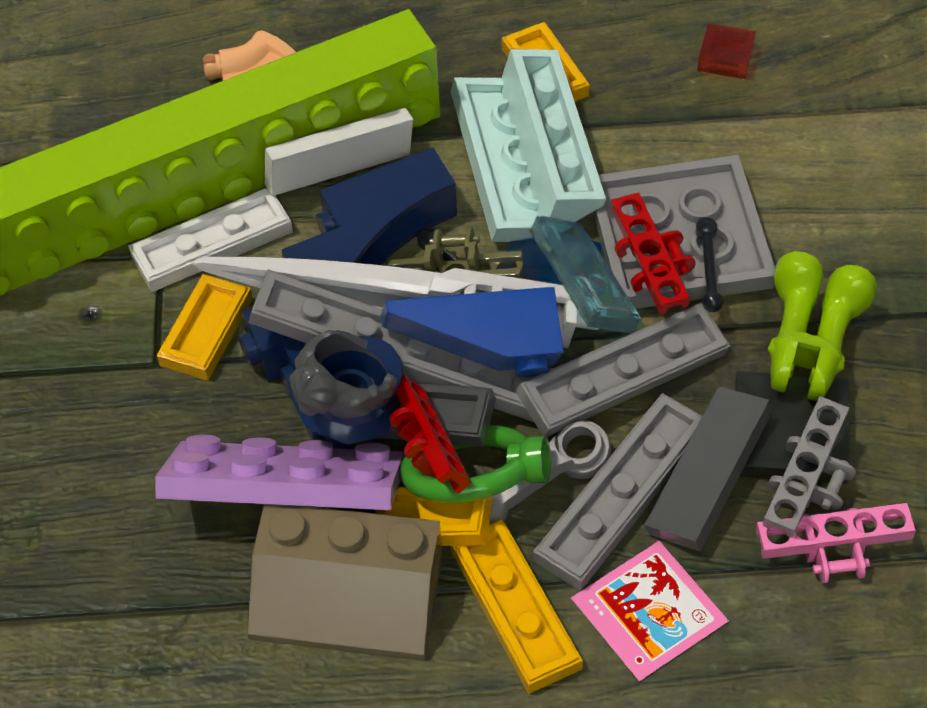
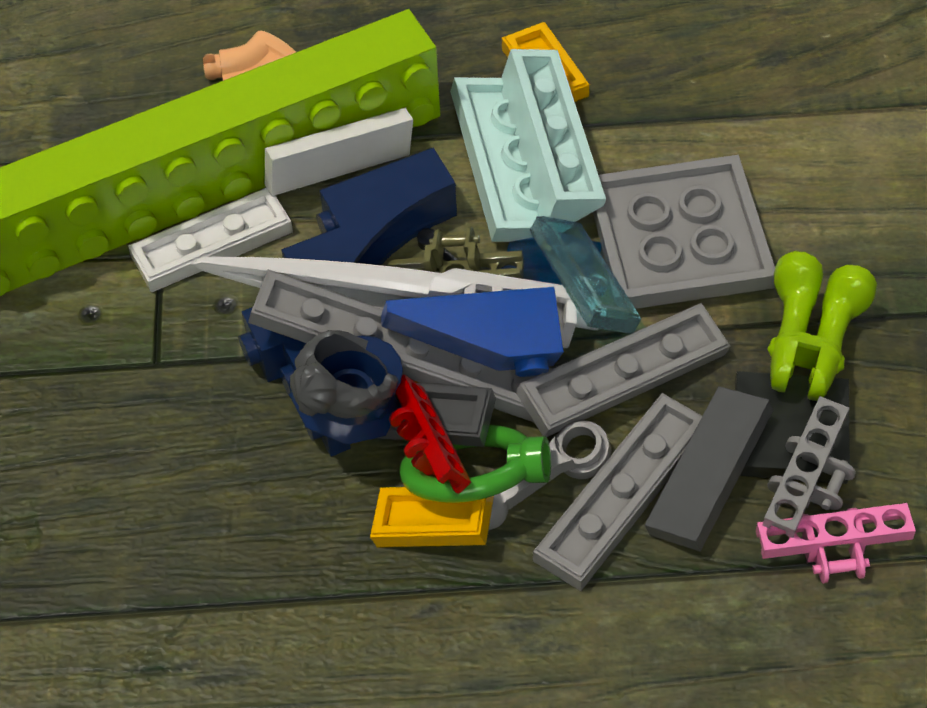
(204, 327): yellow tile -> none
(281, 475): lavender plate -> none
(344, 580): dark tan slope -> none
(518, 609): yellow tile -> none
(649, 610): sticker -> none
(656, 245): red piece -> none
(706, 231): black hinge -> none
(726, 51): clear red tile -> none

